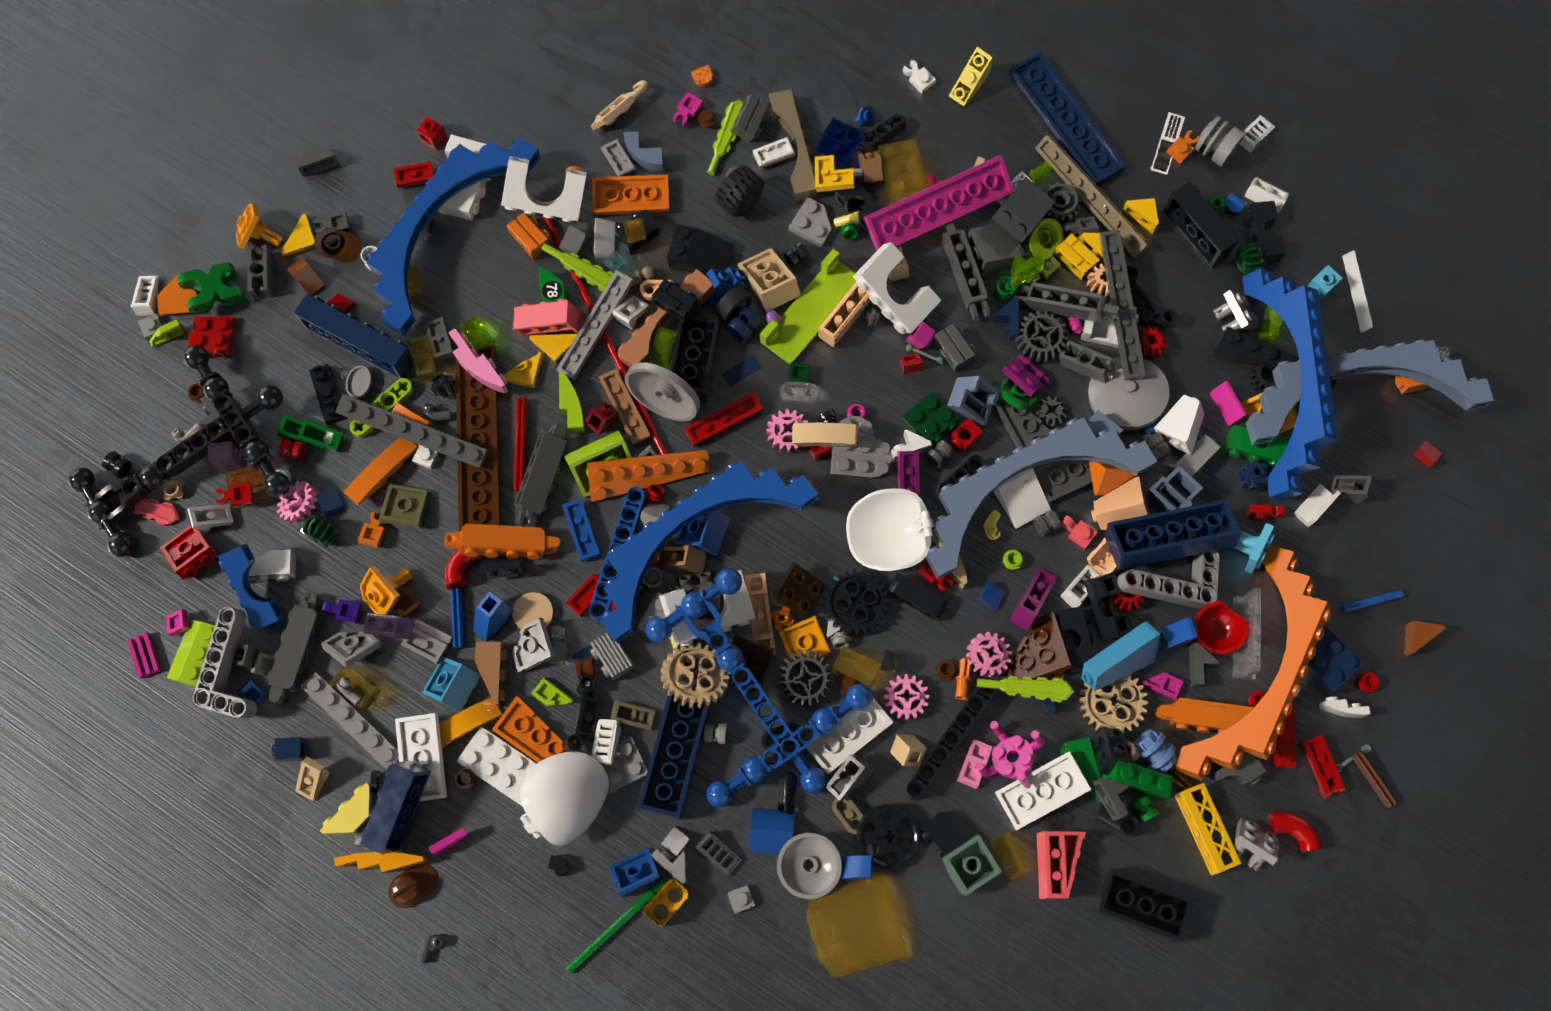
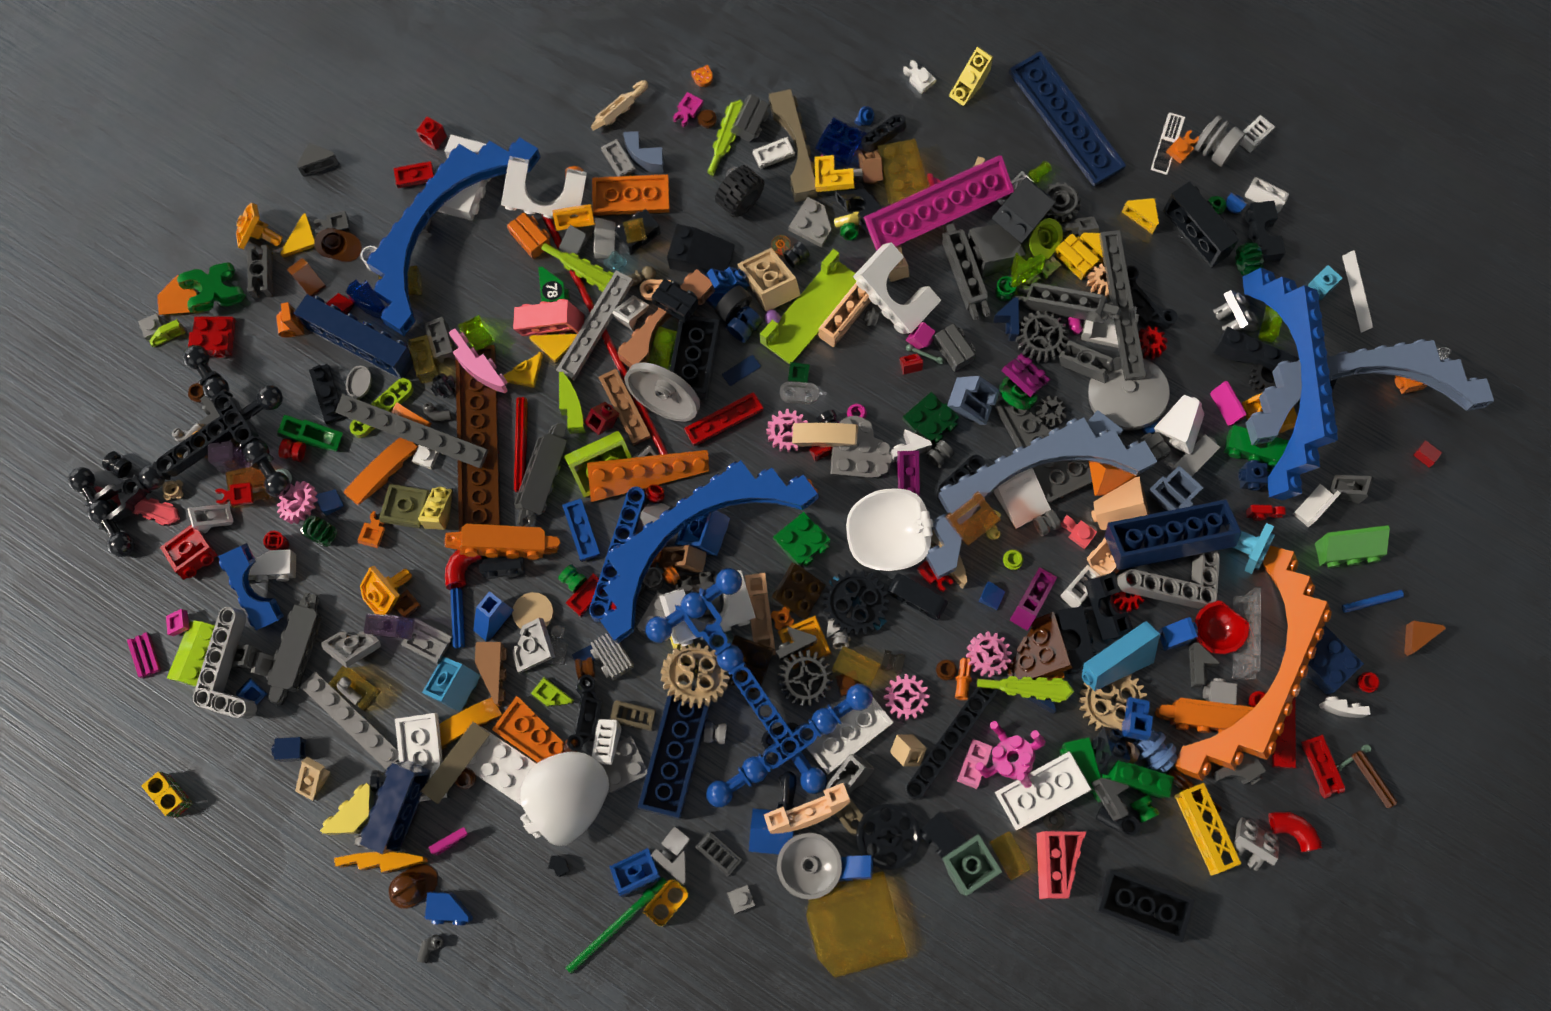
(148, 306): white slope -> none
(175, 790): none -> piece
(280, 544): none -> red wheel
(288, 323): none -> orange plate
(345, 611): dark purple plate -> none
(365, 298): none -> clear blue slope
(436, 509): none -> light yellow slope
(446, 906): none -> blue slope
(455, 763): none -> dark tan tile
(563, 217): none -> light orange piece
(572, 578): none -> green wheel
(670, 575): none -> orange plate
(780, 244): none -> clear orange tile
(801, 641): none -> dark grey slope
(802, 540): none -> green plate
(808, 814): none -> light nougat slope
(969, 428): red brick -> none
(978, 523): none -> clear orange plate
(1091, 195): dark tan plate -> none
(1137, 719): none -> blue brick
(1165, 685): dark pink tile -> none
(1220, 691): none -> light grey brick
(1353, 546): none -> bright green slope

